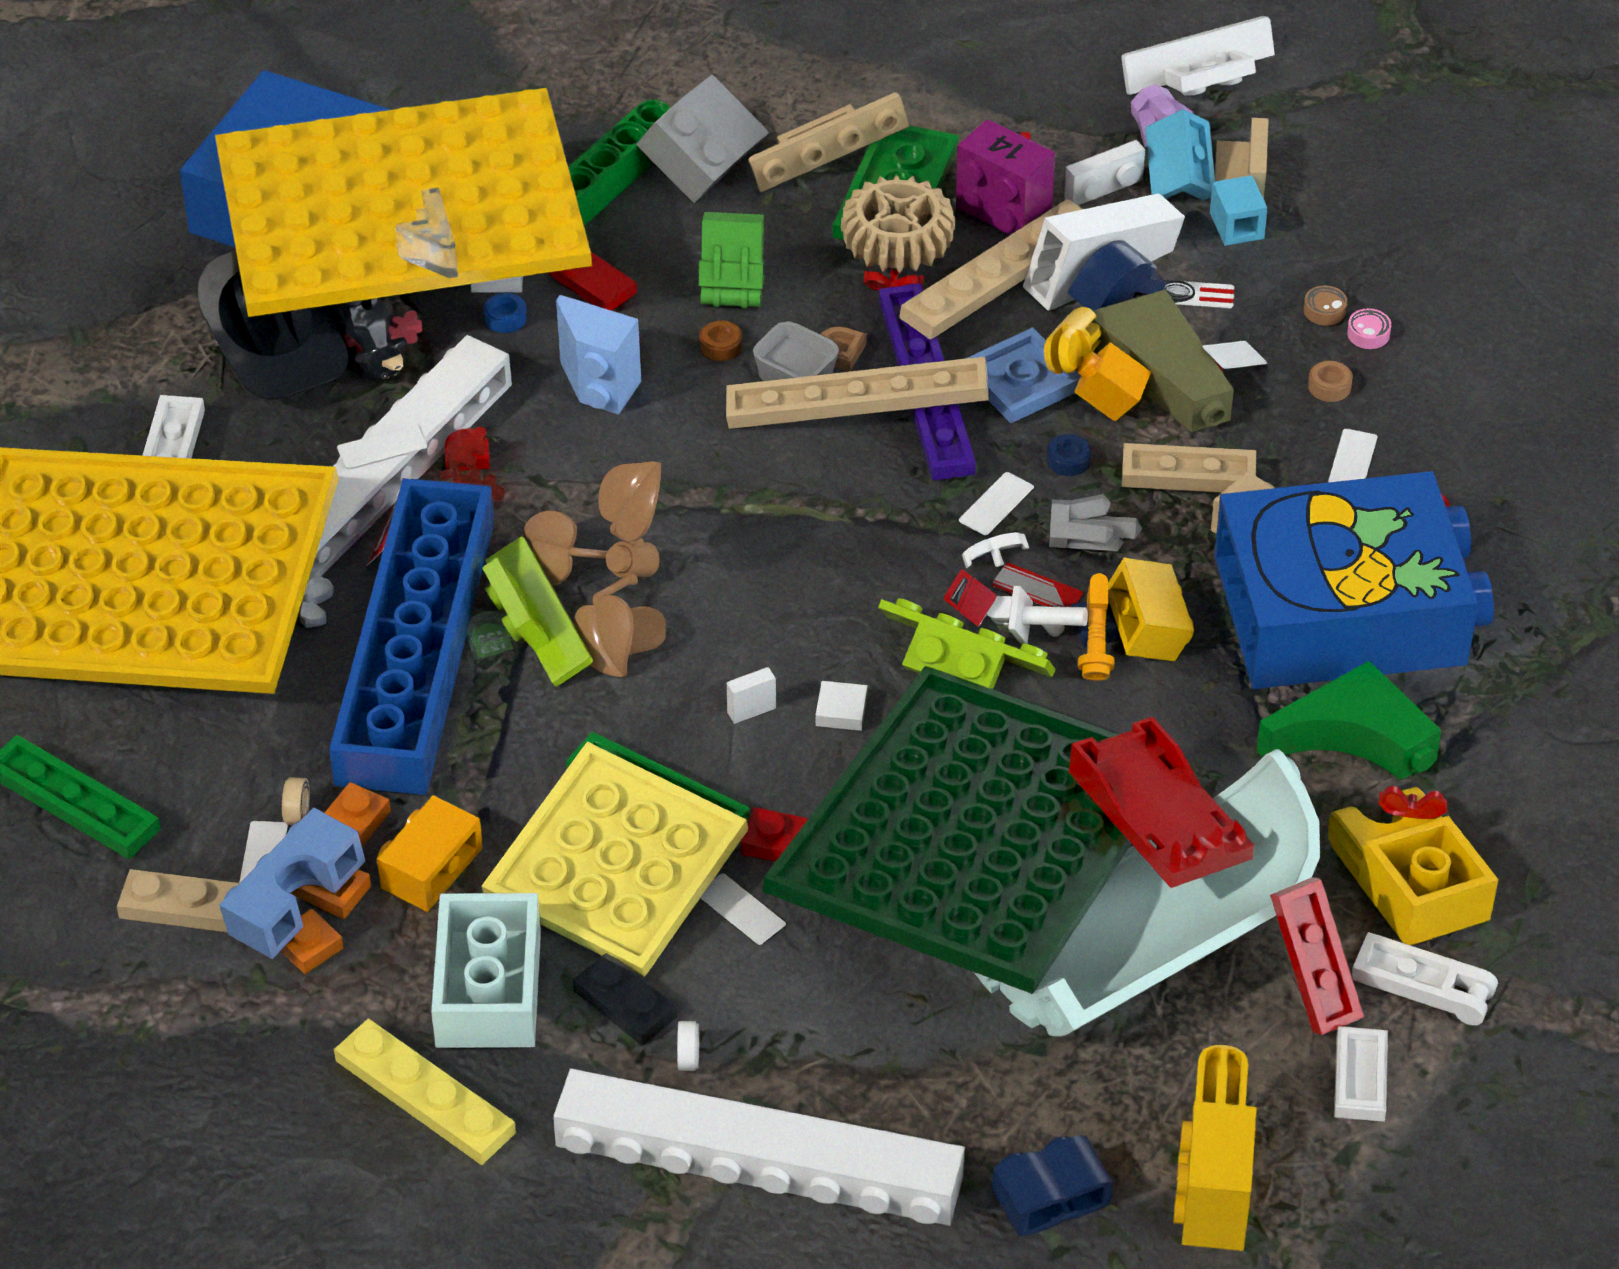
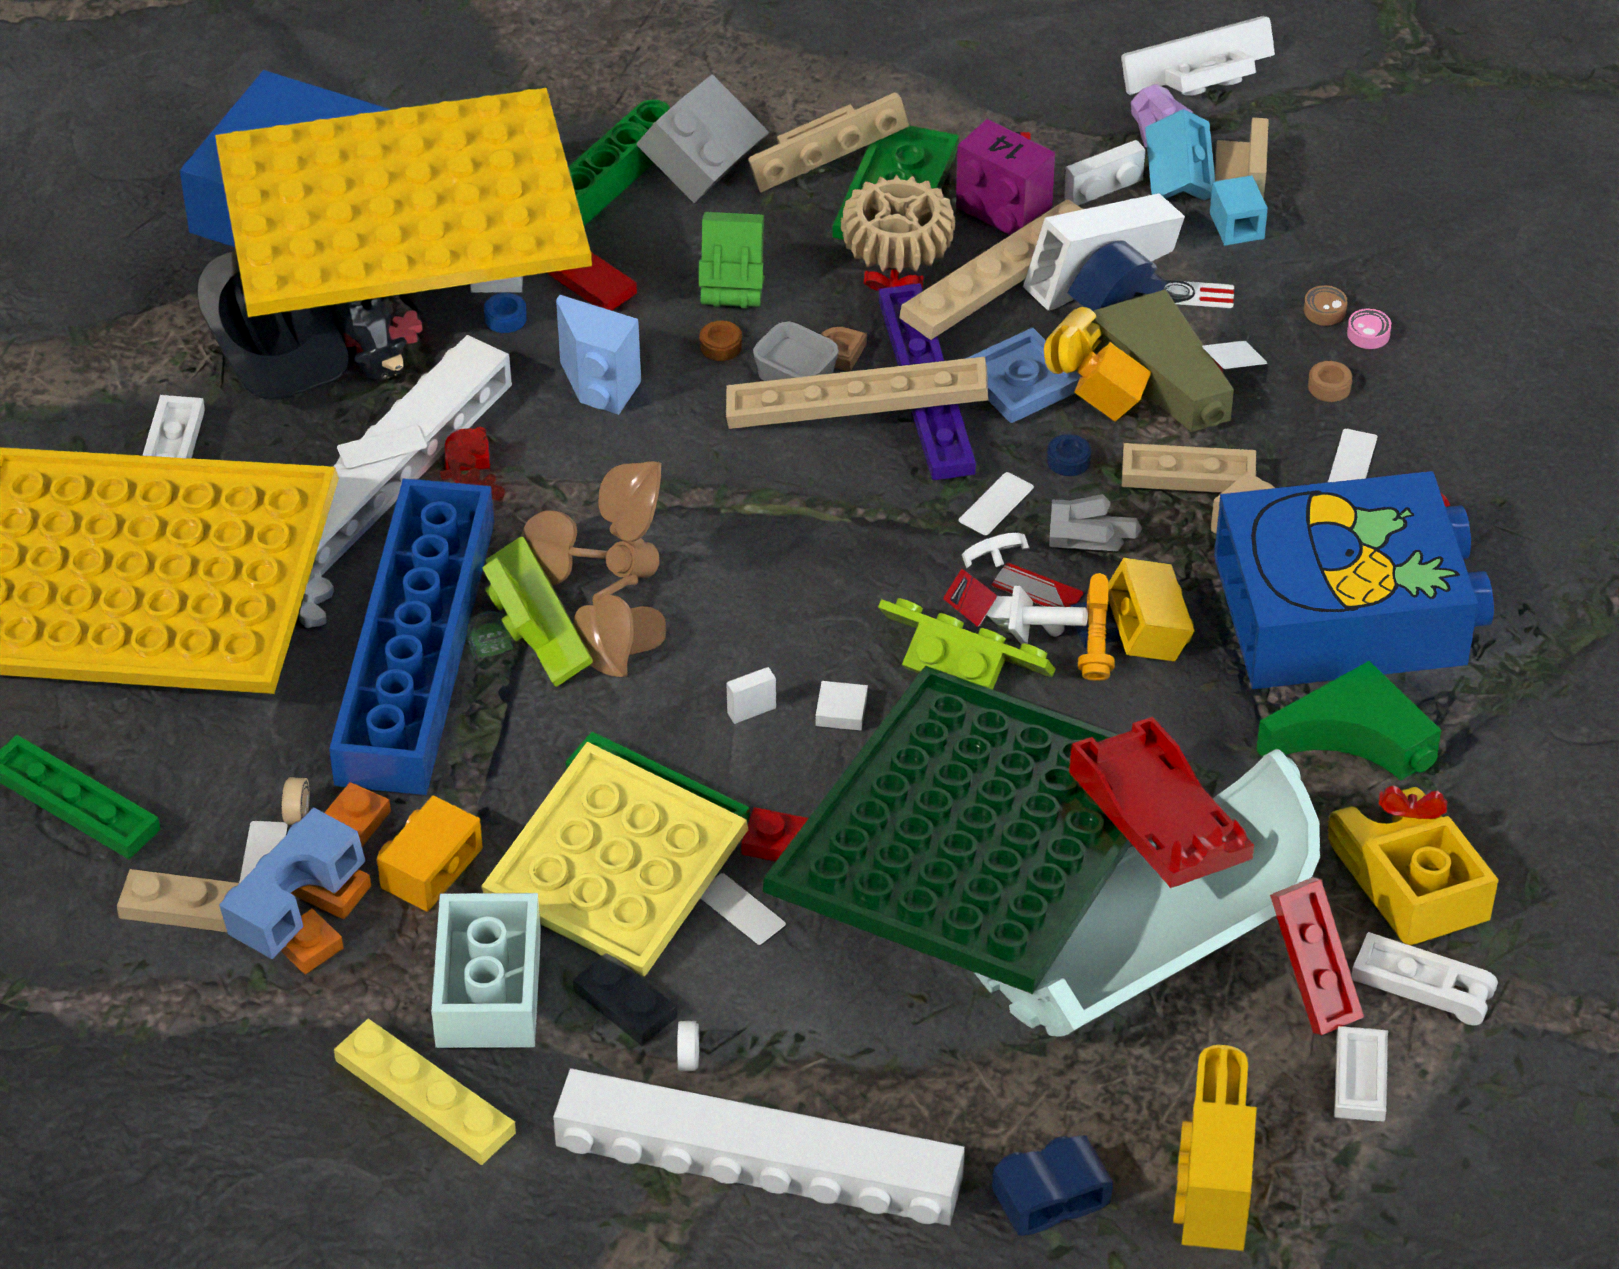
(380, 543): sticker -> none
(429, 239): clear slope -> none

